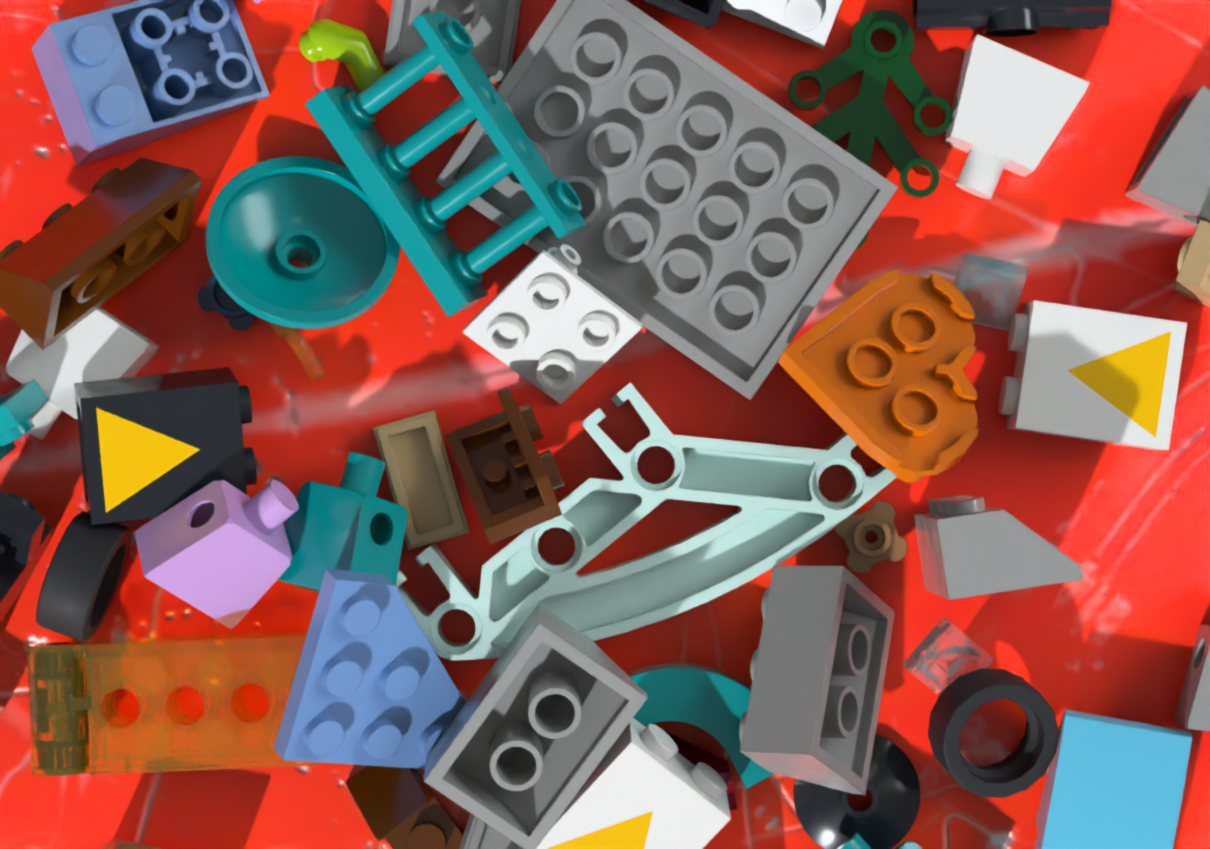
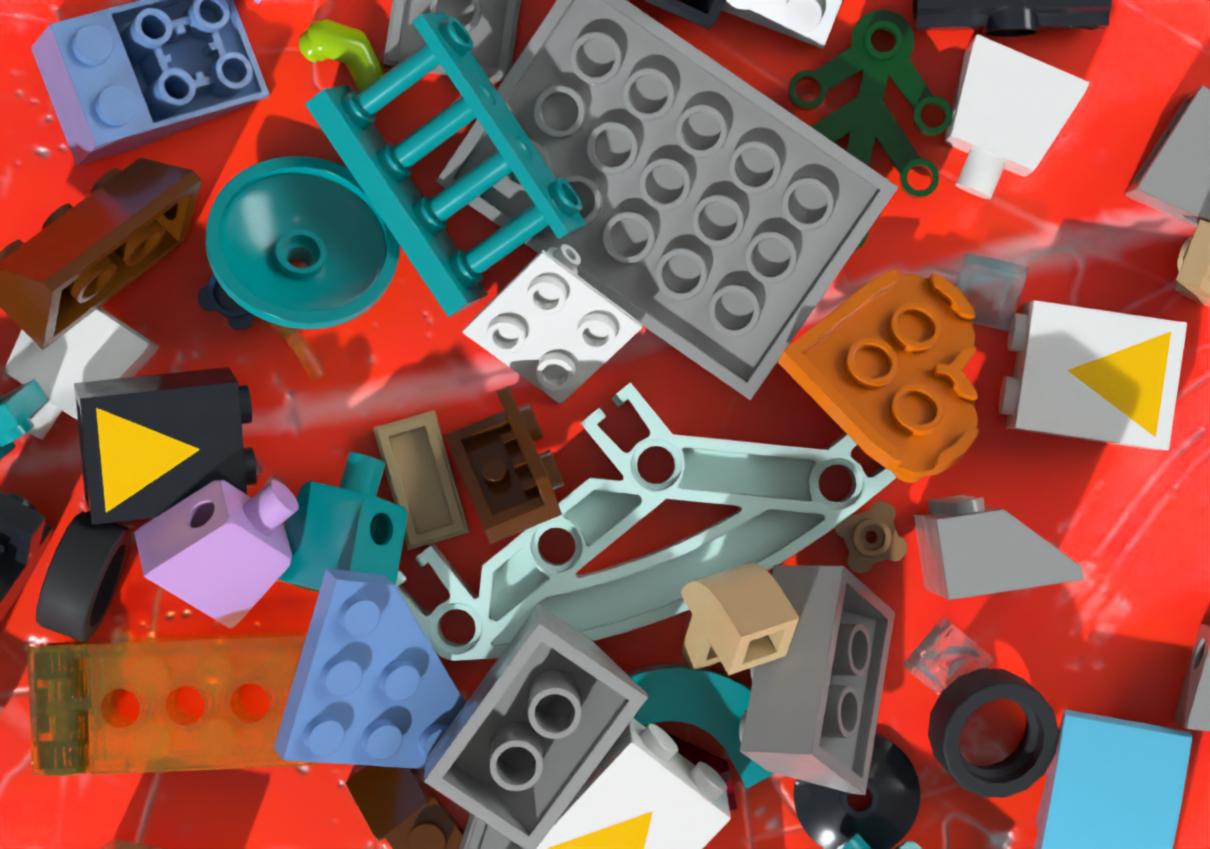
(737, 619): none -> tan brick

